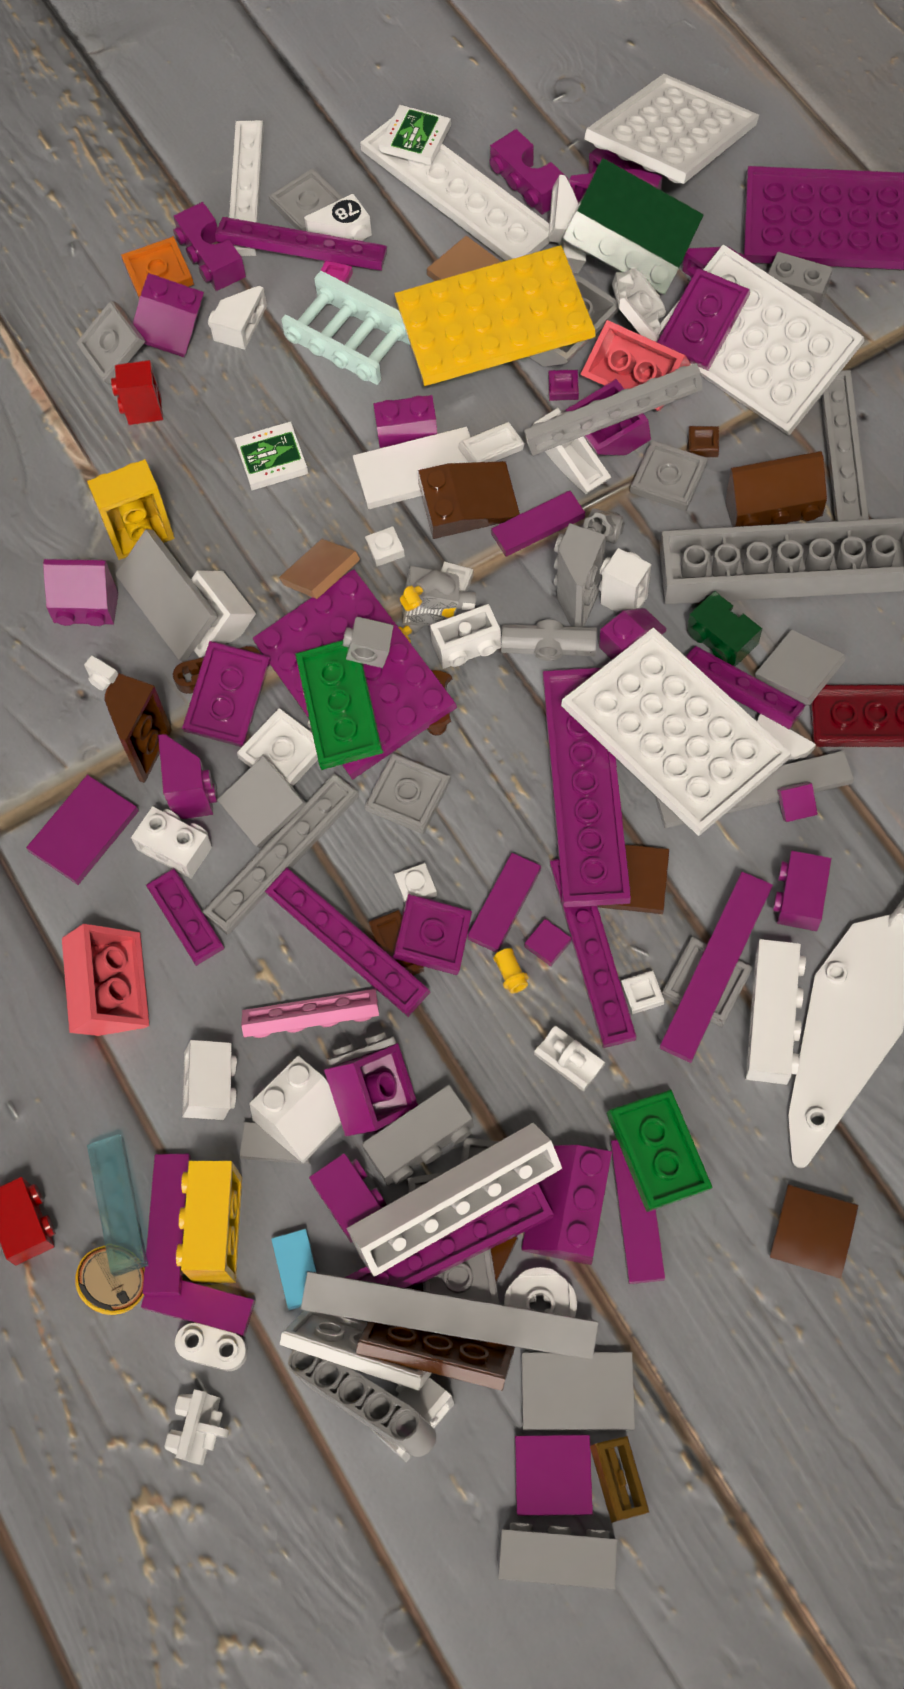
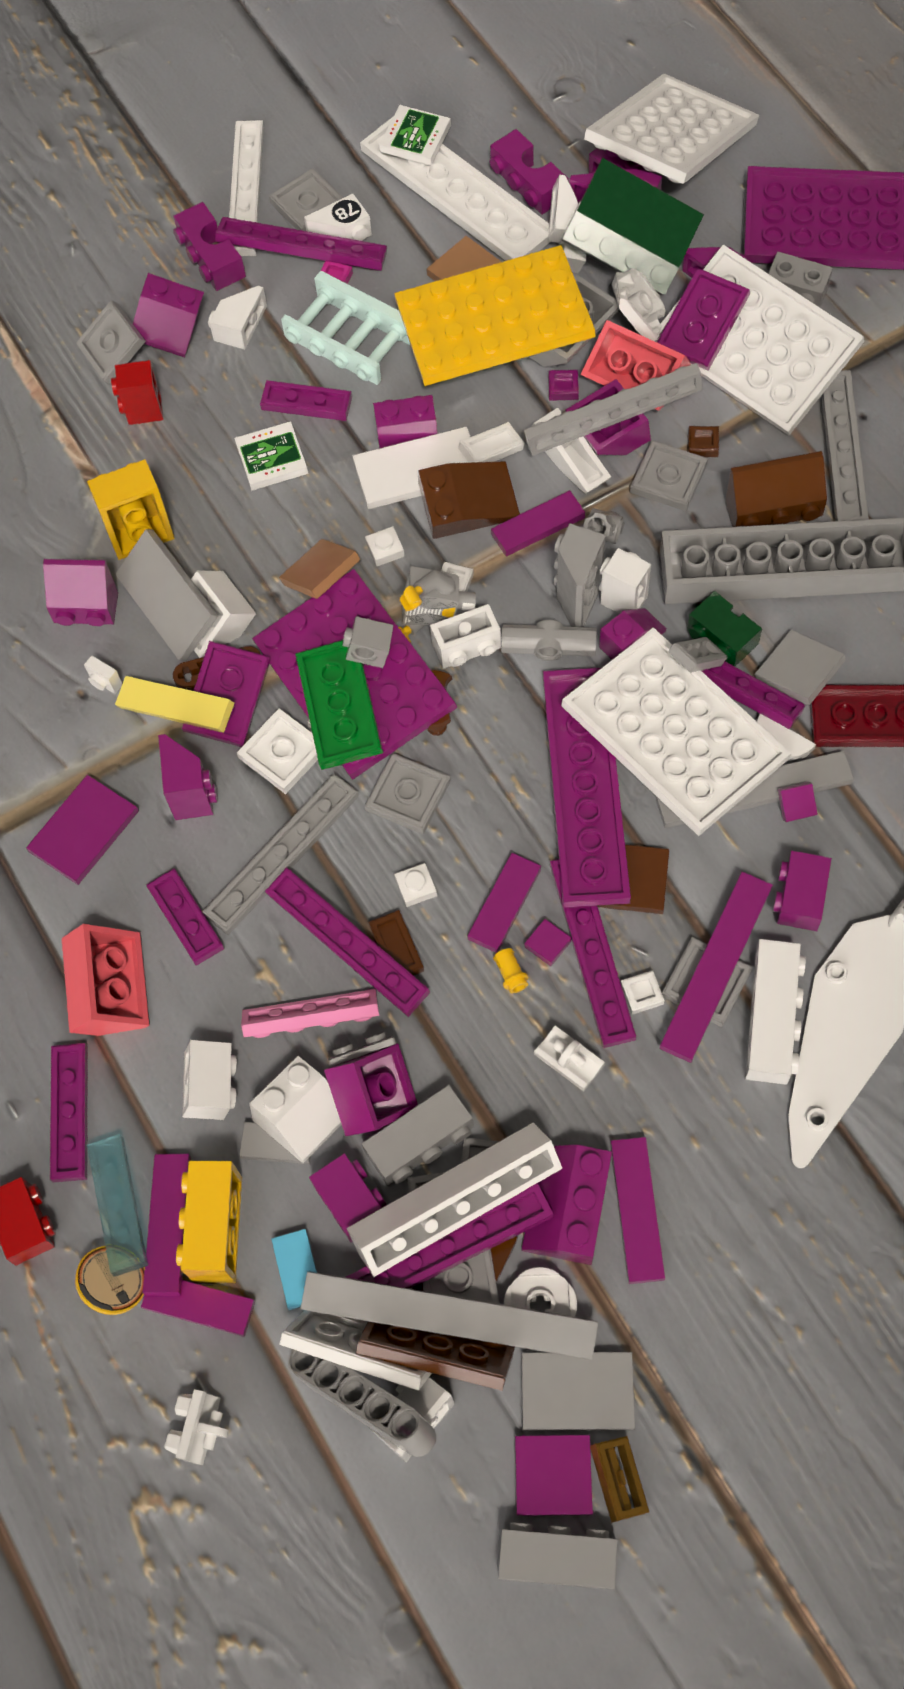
(68, 1112): none -> magenta tile
(138, 721): reddish brown slope -> none
(159, 259): orange plate -> none
(172, 841): white brick -> none
(174, 704): none -> light yellow tile
(210, 1347): white plate -> none
(261, 801): light grey tile -> none
(306, 400): none -> magenta tile
(432, 934): magenta tile -> none
(659, 1150): green tile -> none
(697, 654): none -> light grey plate
(814, 1231): reddish brown slope -> none

